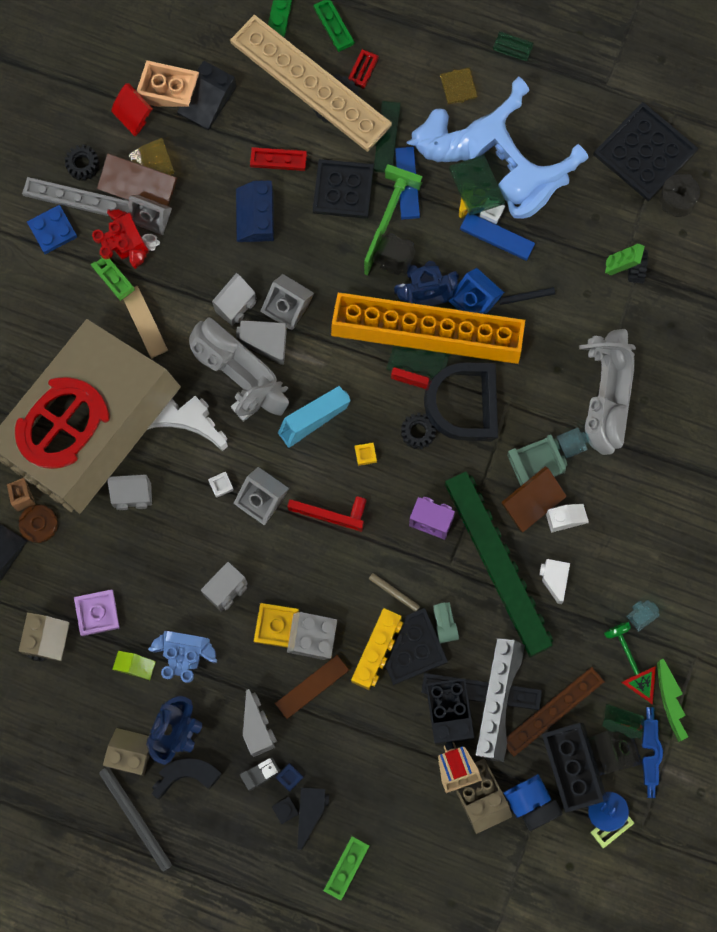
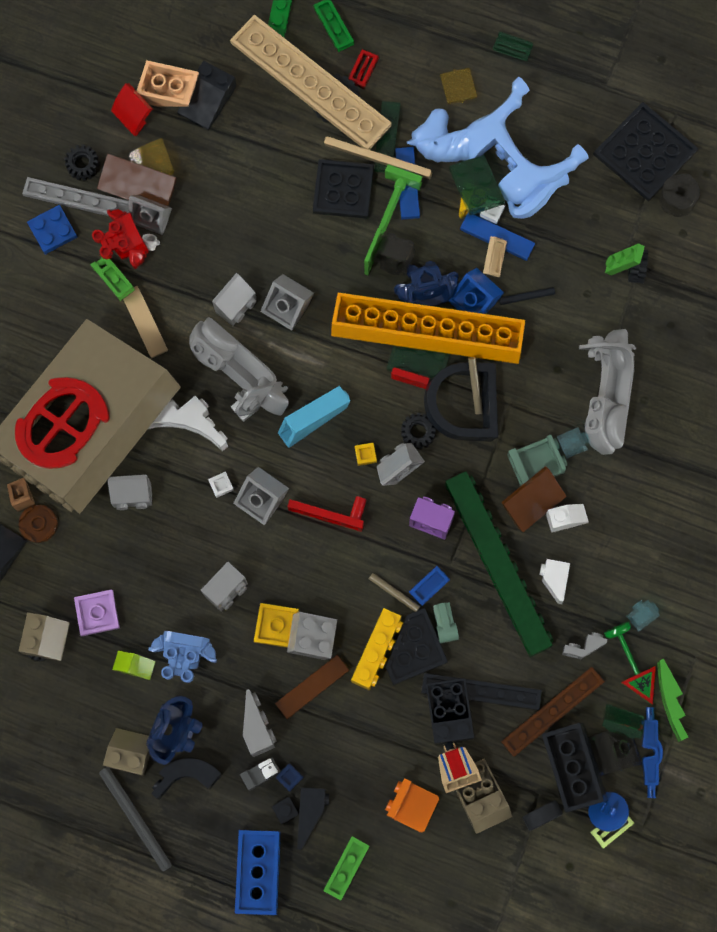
(247, 882): none -> blue brick
(255, 212): dark blue slope -> none
(264, 338): light grey slope -> none
(278, 159): red plate -> none
(377, 157): none -> tan tile
(399, 464): none -> light grey slope
(412, 805): none -> orange bracket
(429, 585): none -> blue tile
(475, 385): none -> dark tan bar
(492, 735): arch -> none
(494, 256): none -> tan tile
(527, 796): blue brick -> none
(592, 643): none -> light grey slope

